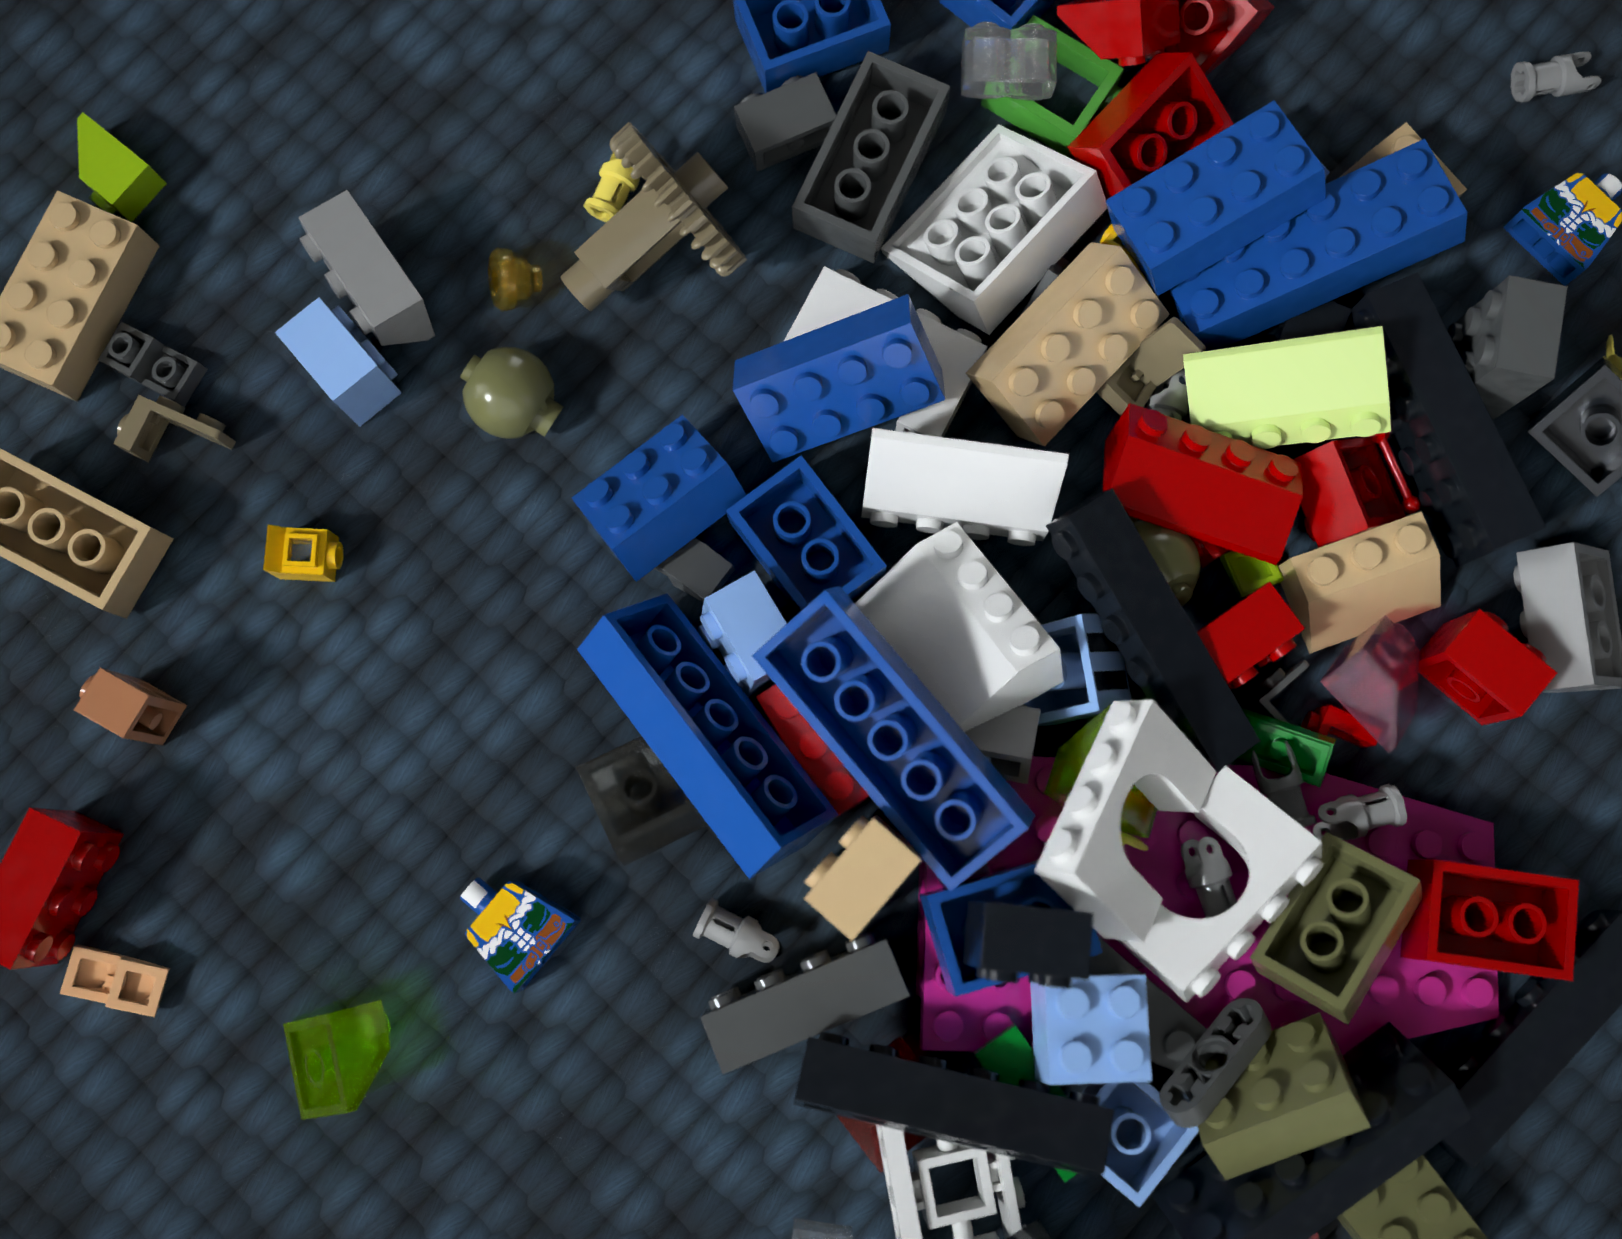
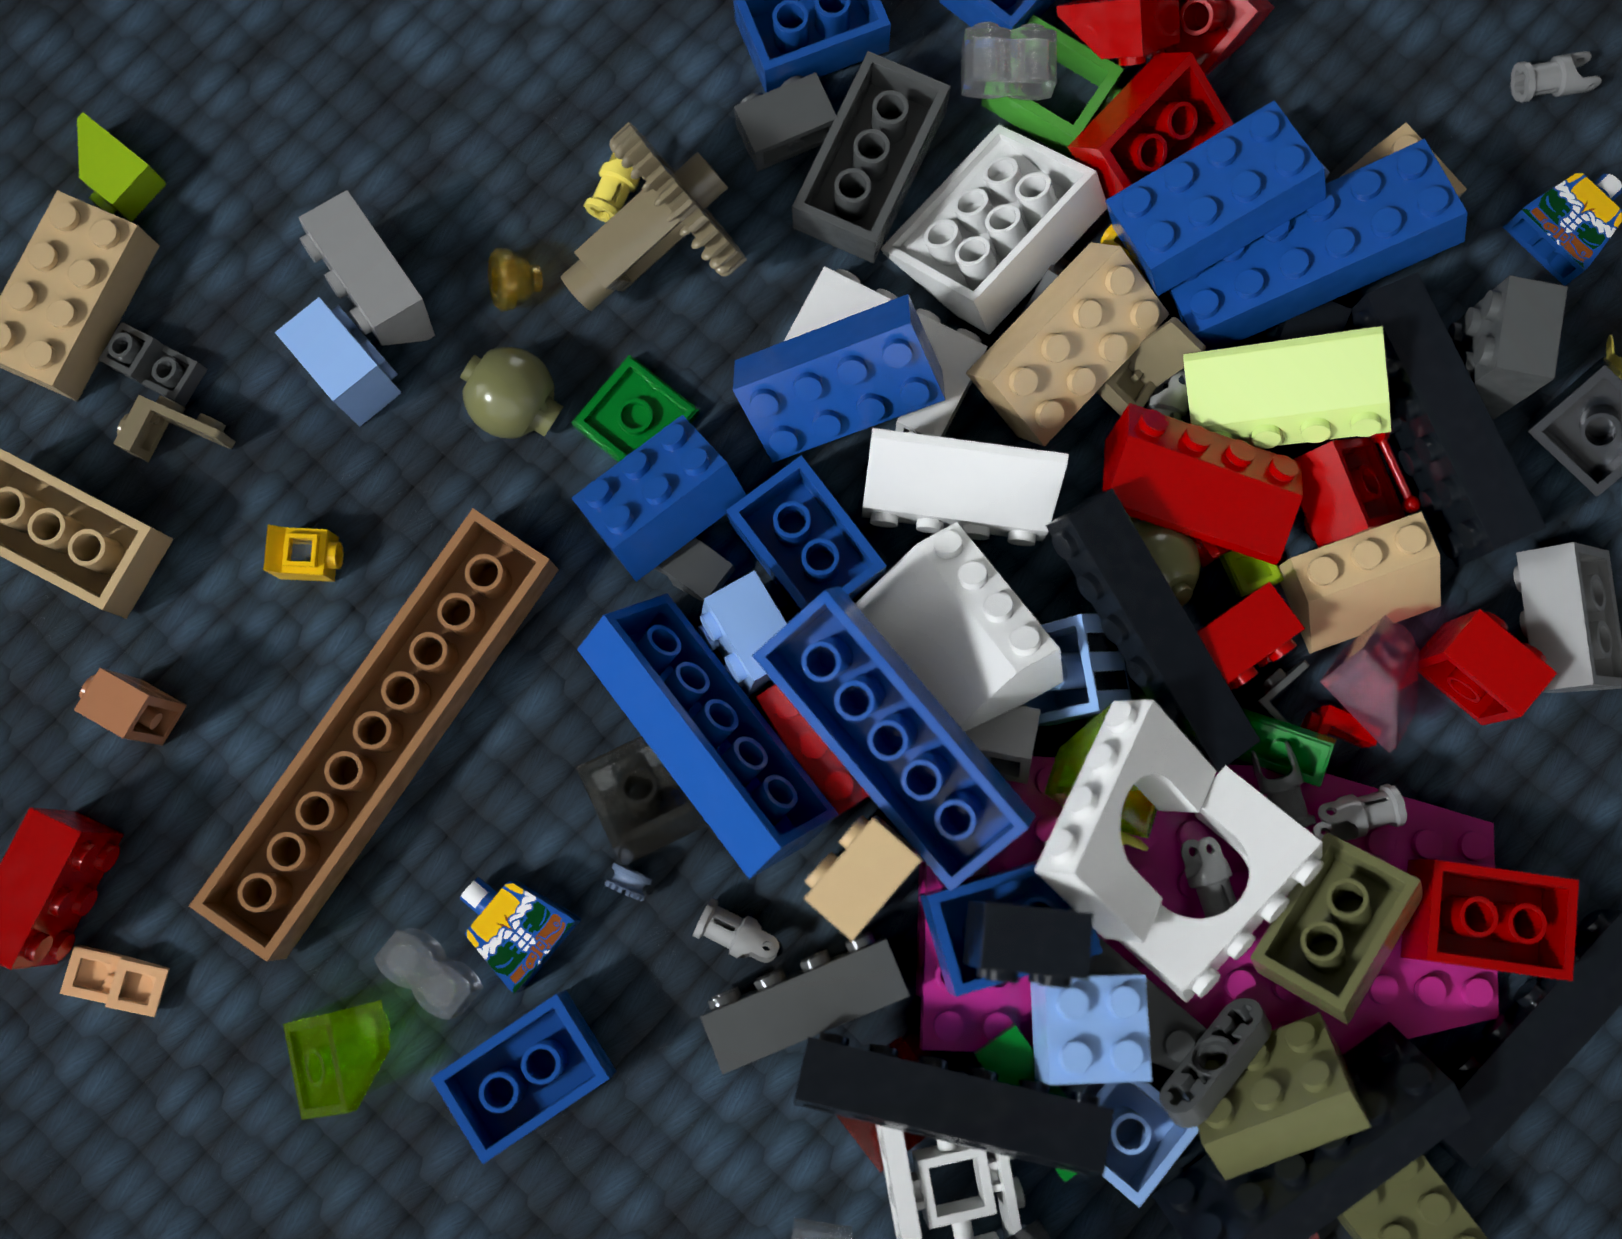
(374, 738): none -> medium nougat brick
(437, 982): none -> clear brick
(523, 1075): none -> blue brick
(629, 880): none -> sand blue bush
(631, 410): none -> green tile

